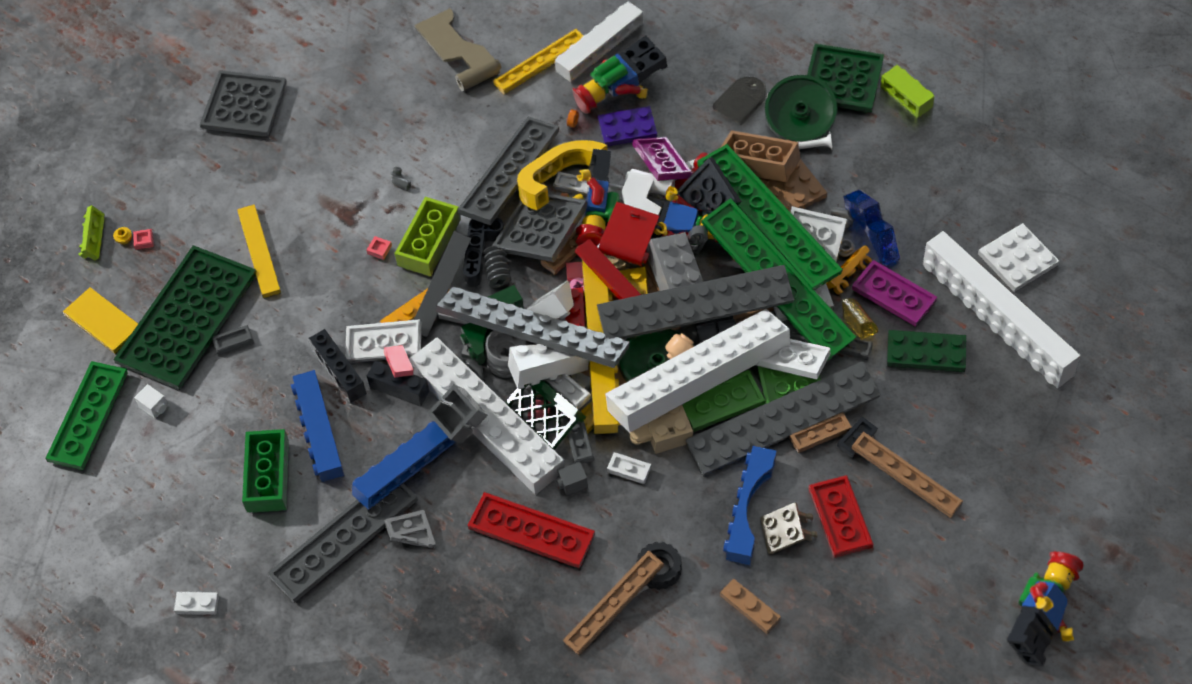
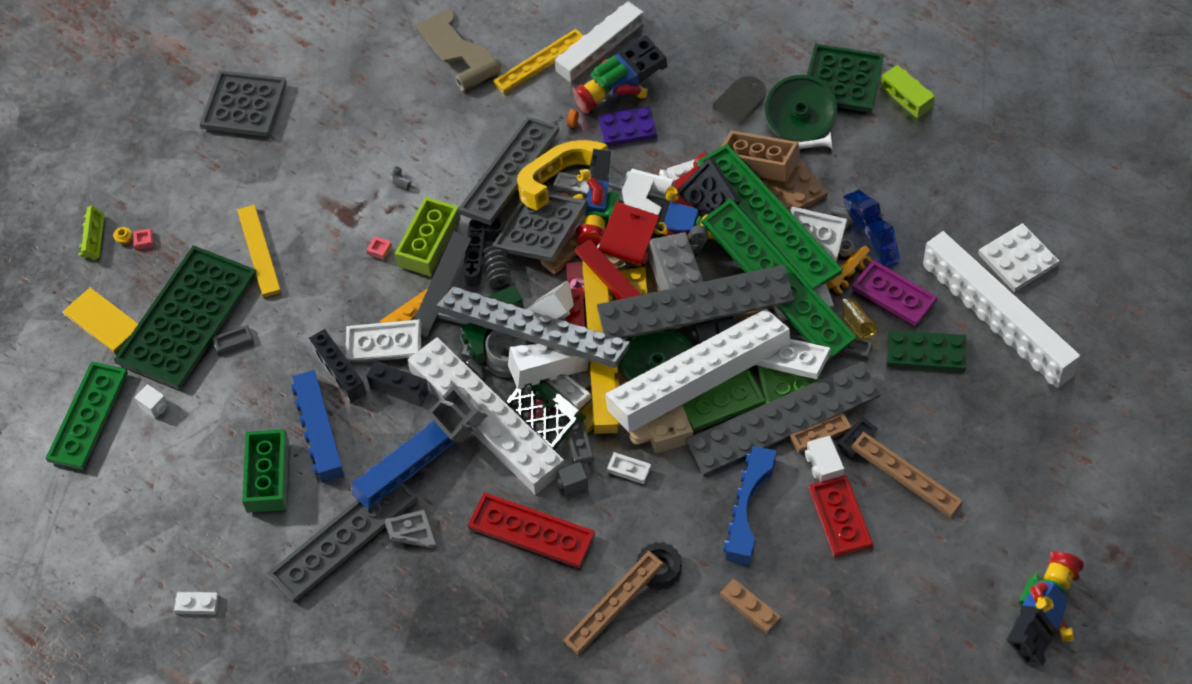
(398, 361): tile -> none
(662, 159): magenta tile -> none
(678, 345): light nougat head -> none
(784, 528): plate -> none
(824, 459): none -> white brick

